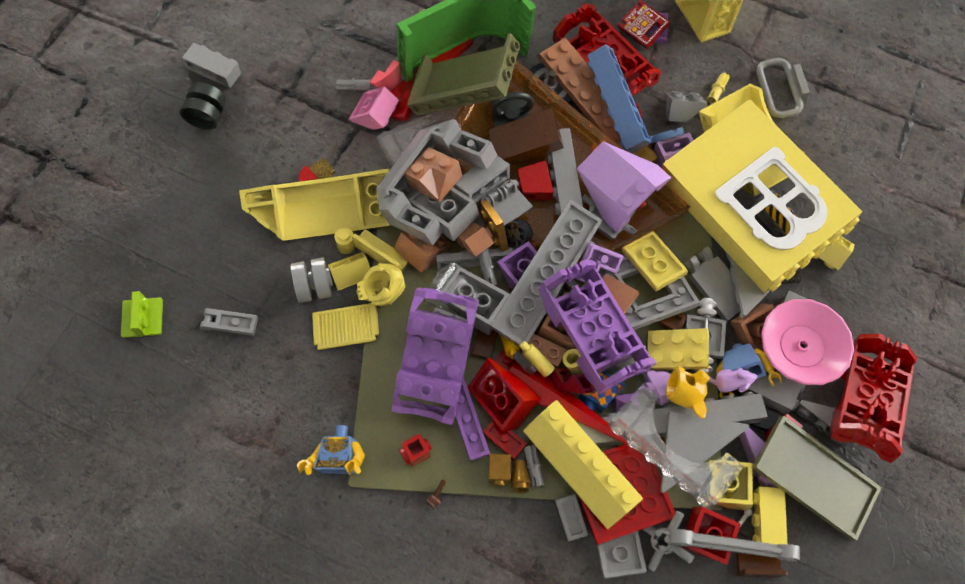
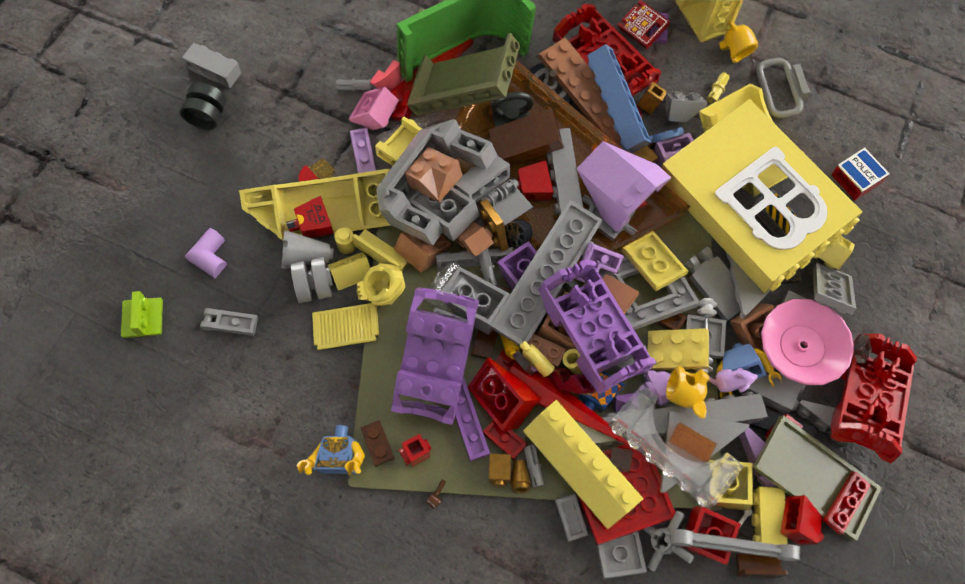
(203, 254): none -> lavender brick
(301, 248): none -> light grey cone
(311, 219): none -> red torso
(362, 150): none -> lavender tile
(377, 443): none -> reddish brown plate
(397, 142): none -> light yellow panel
(621, 458): none -> clear smoke tile
(651, 98): none -> pearl gold brick
(692, 442): none -> clear orange tile
(740, 41): none -> yellow piece
(801, 521): none -> red torso
(833, 289): none -> light grey plate
(846, 502): none -> red tile
(859, 174): none -> piece
(862, 348): none -> clear smoke tile

